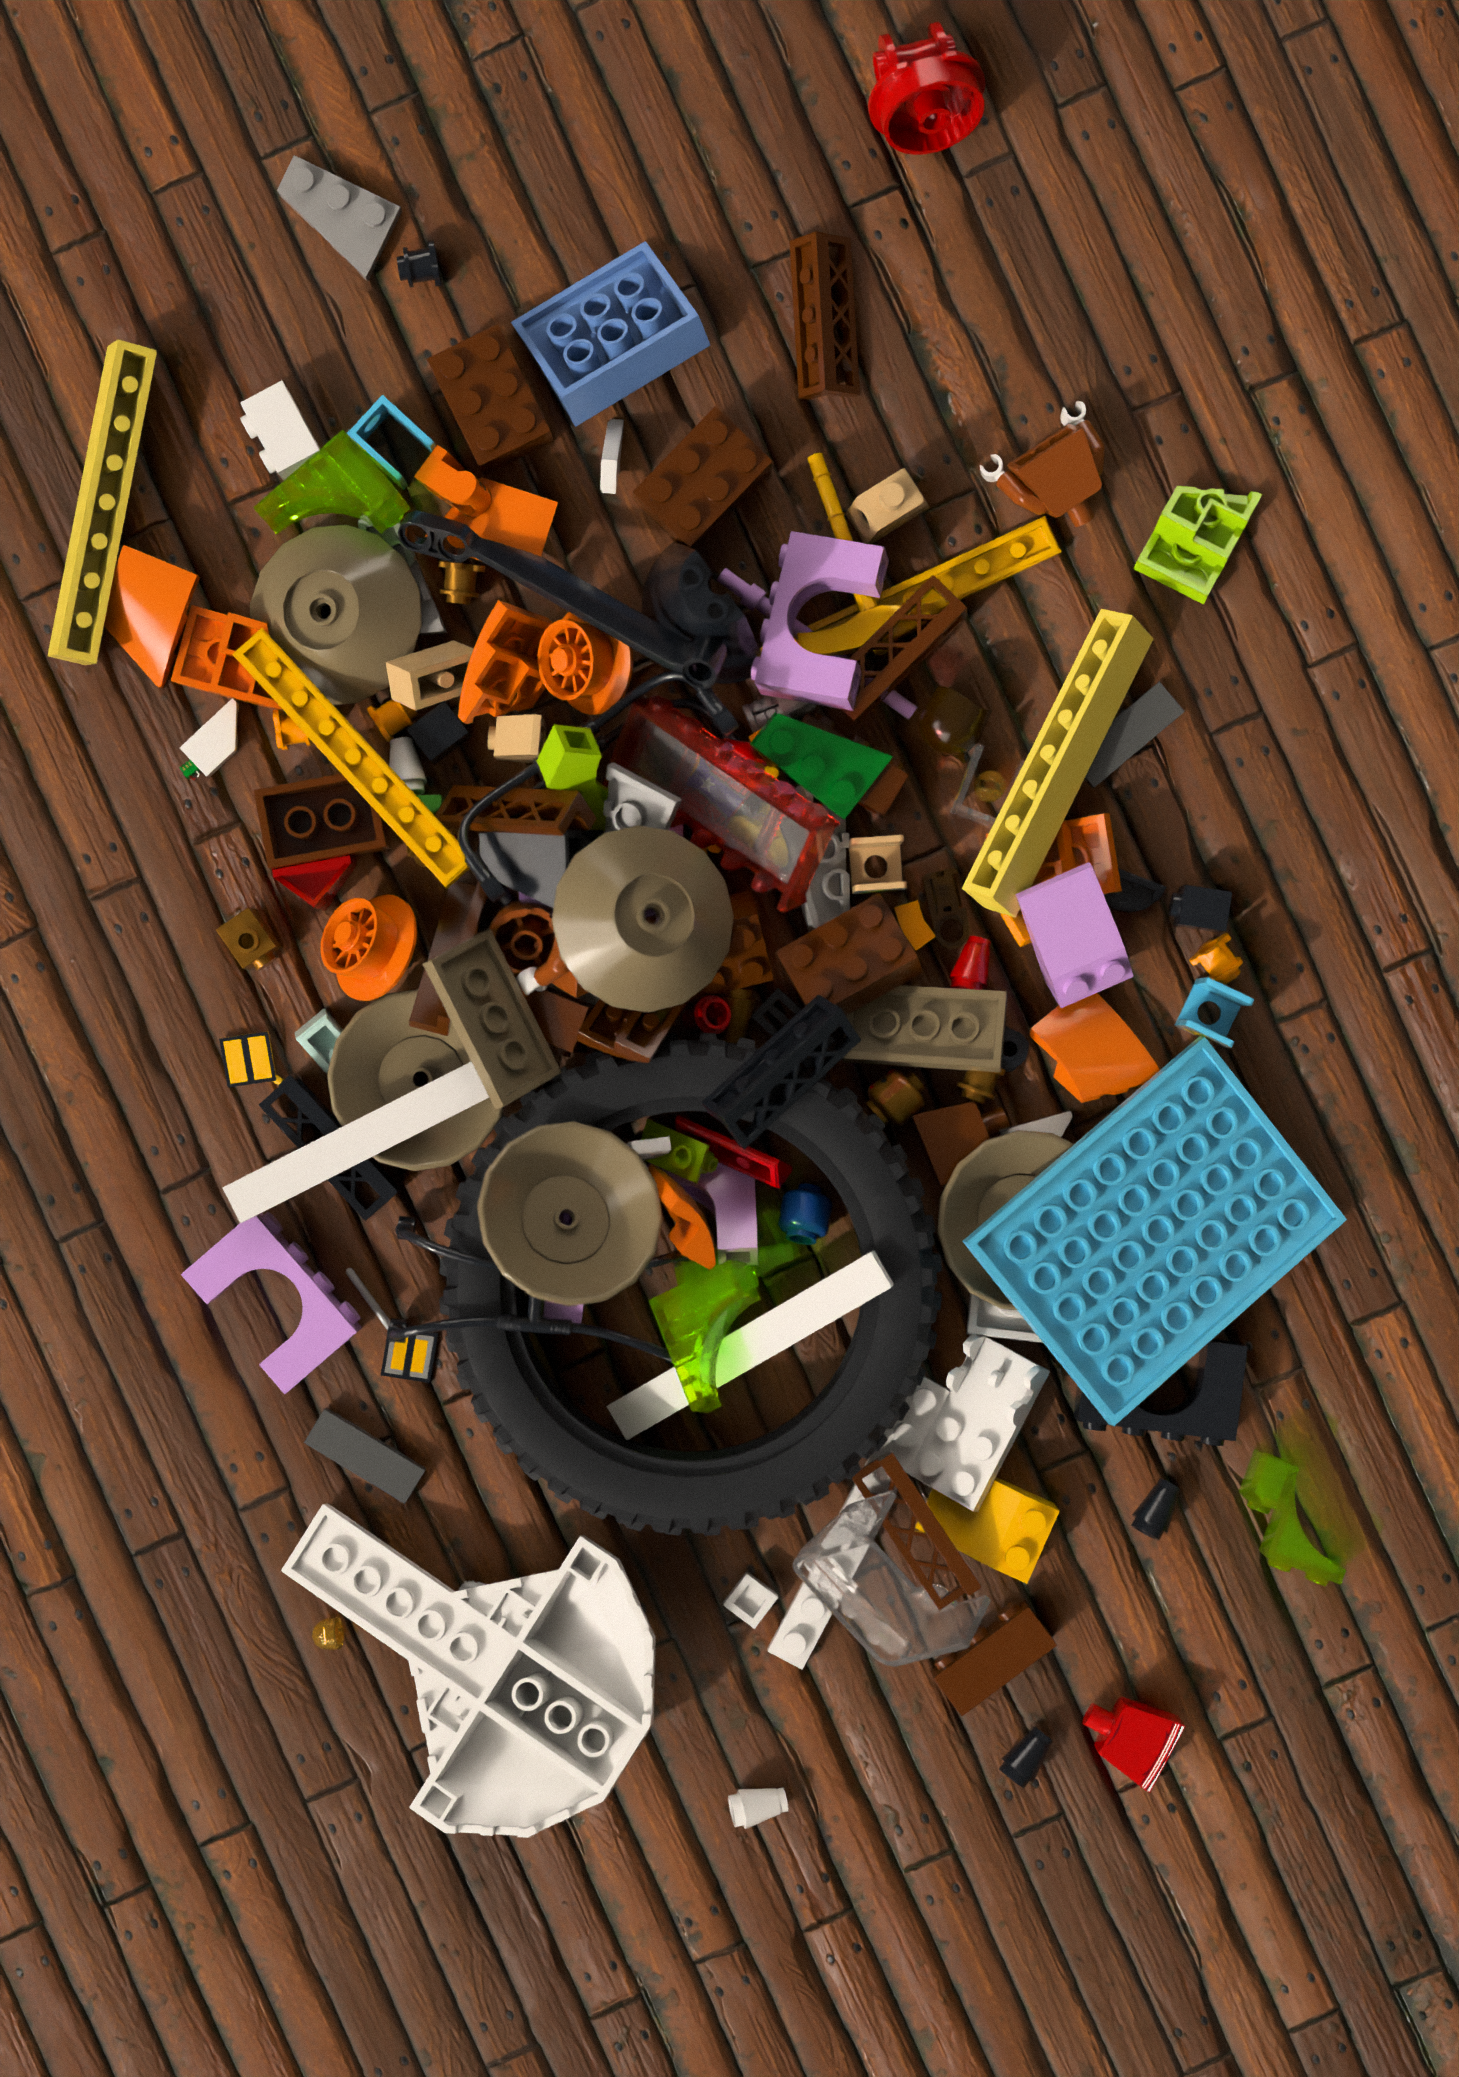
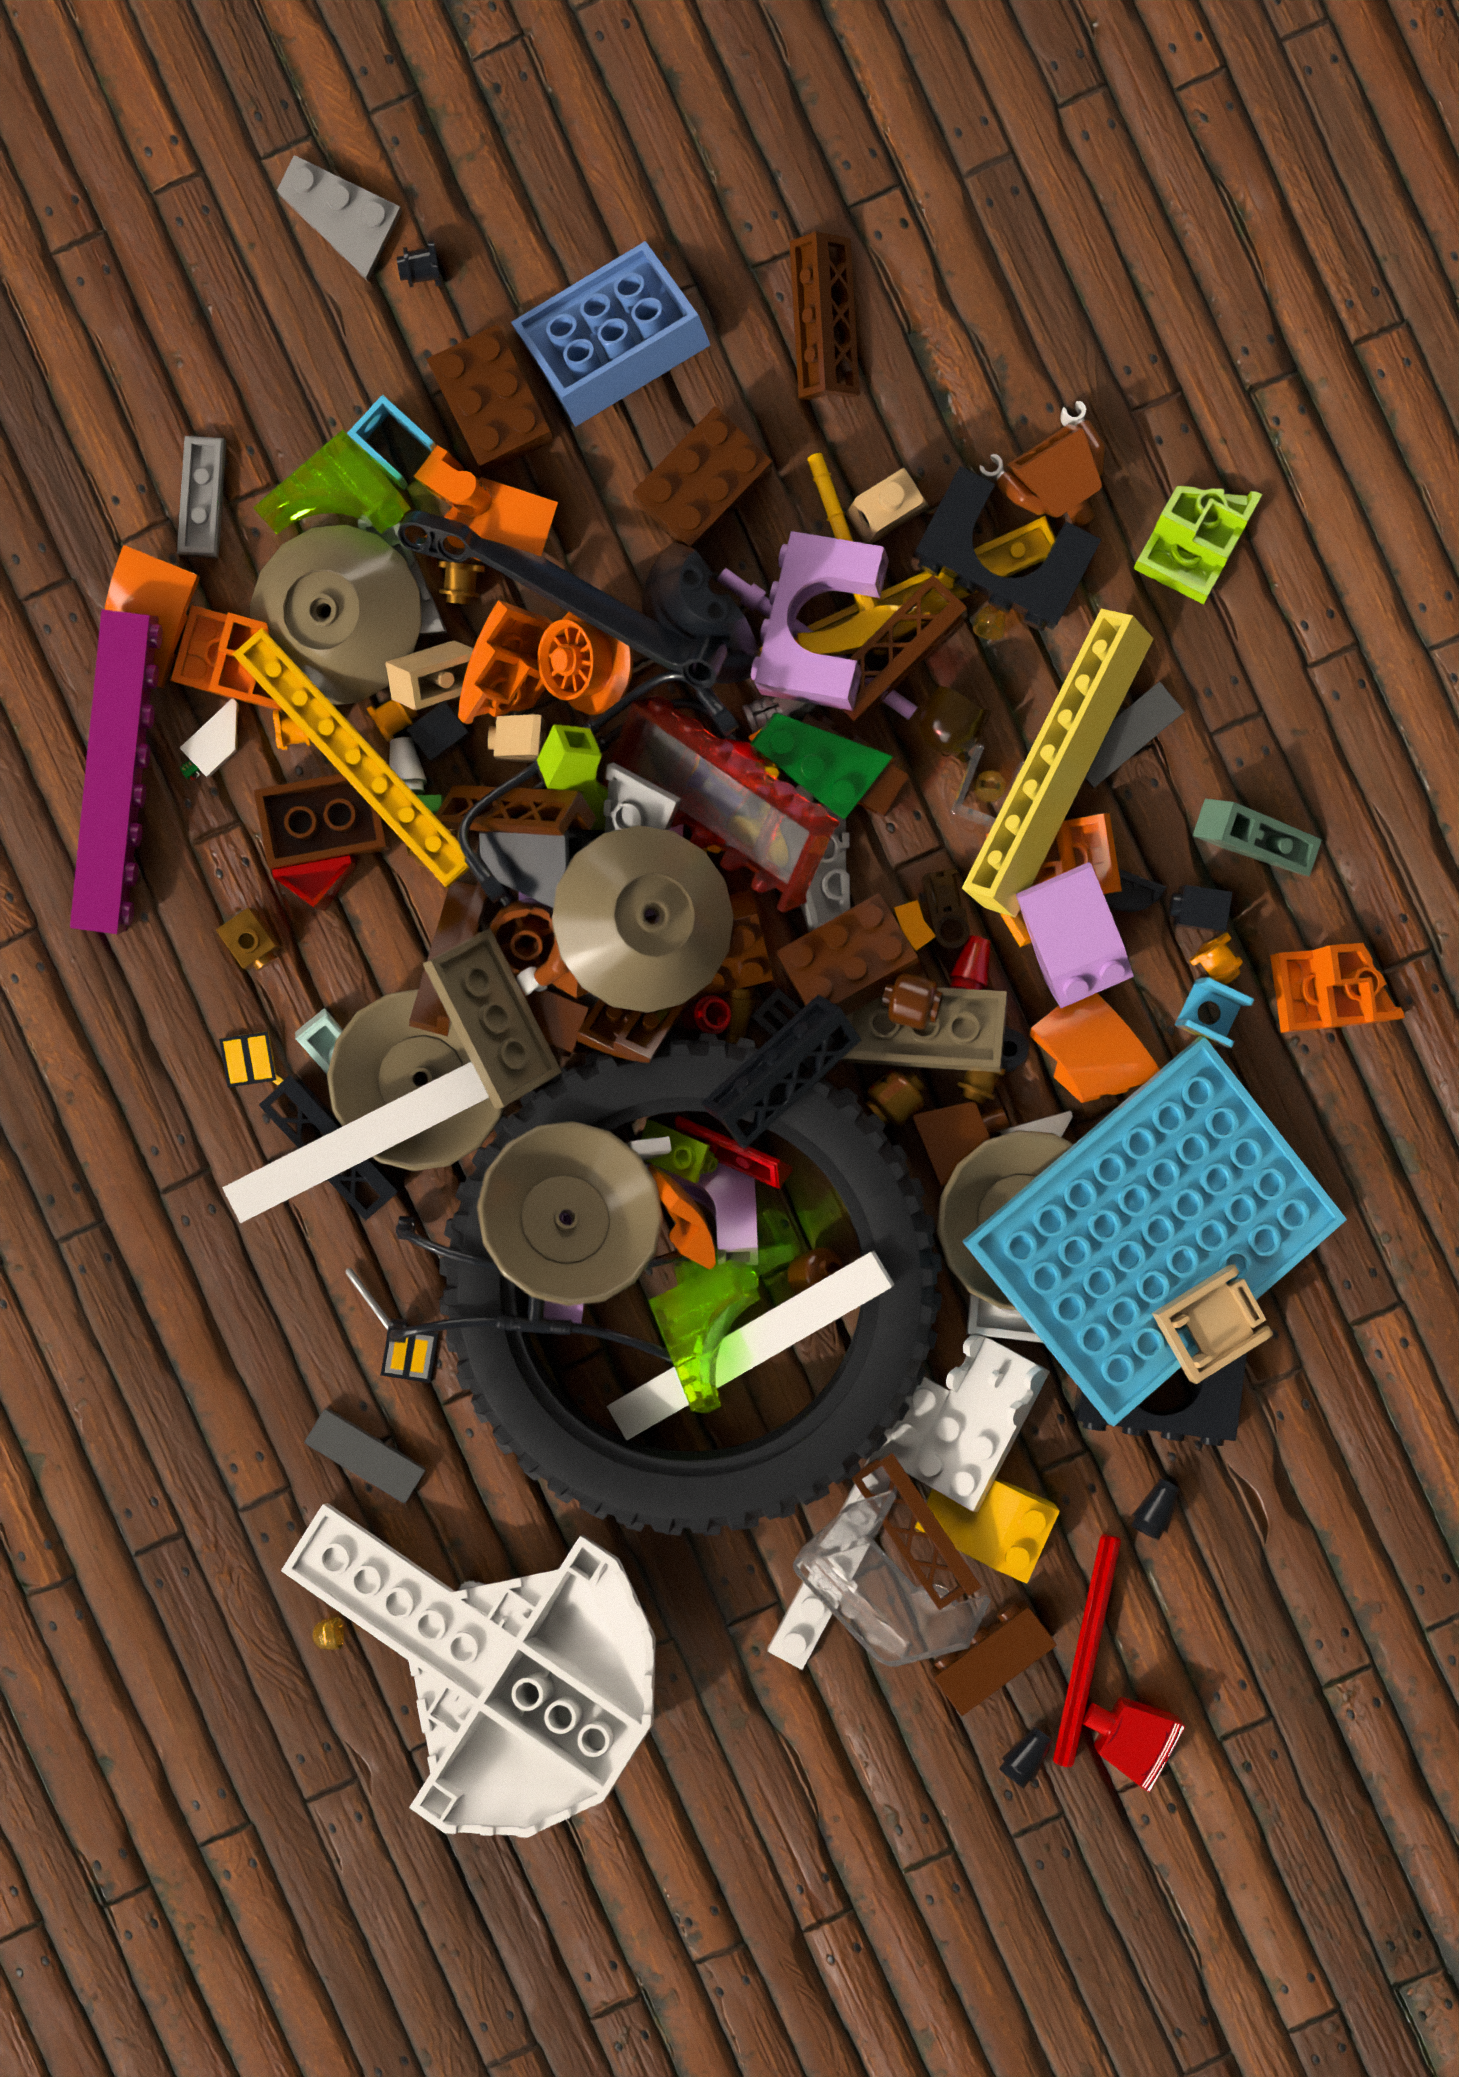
(102, 502): light yellow brick -> none
(115, 771): none -> magenta brick
(201, 497): none -> light grey tile
(280, 428): white brick -> none
(324, 1320): lavender arch -> none
(369, 945): orange piece -> none
(611, 456): white tile -> none
(750, 1599): white plate -> none
(756, 1805): white cone -> none
(805, 1214): blue head -> none
(812, 1267): none -> reddish brown head
(888, 848): tan piece -> none
(912, 1001): none -> reddish brown head
(925, 93): red piece -> none
(950, 550): none -> black arch
(989, 624): none -> clear yellow hinge
(1087, 1650): none -> red axle
(1217, 1320): none -> tan container
(1256, 836): none -> sand green slope
(1271, 1485): clear neon green arch -> none
(1330, 989): none -> orange slope

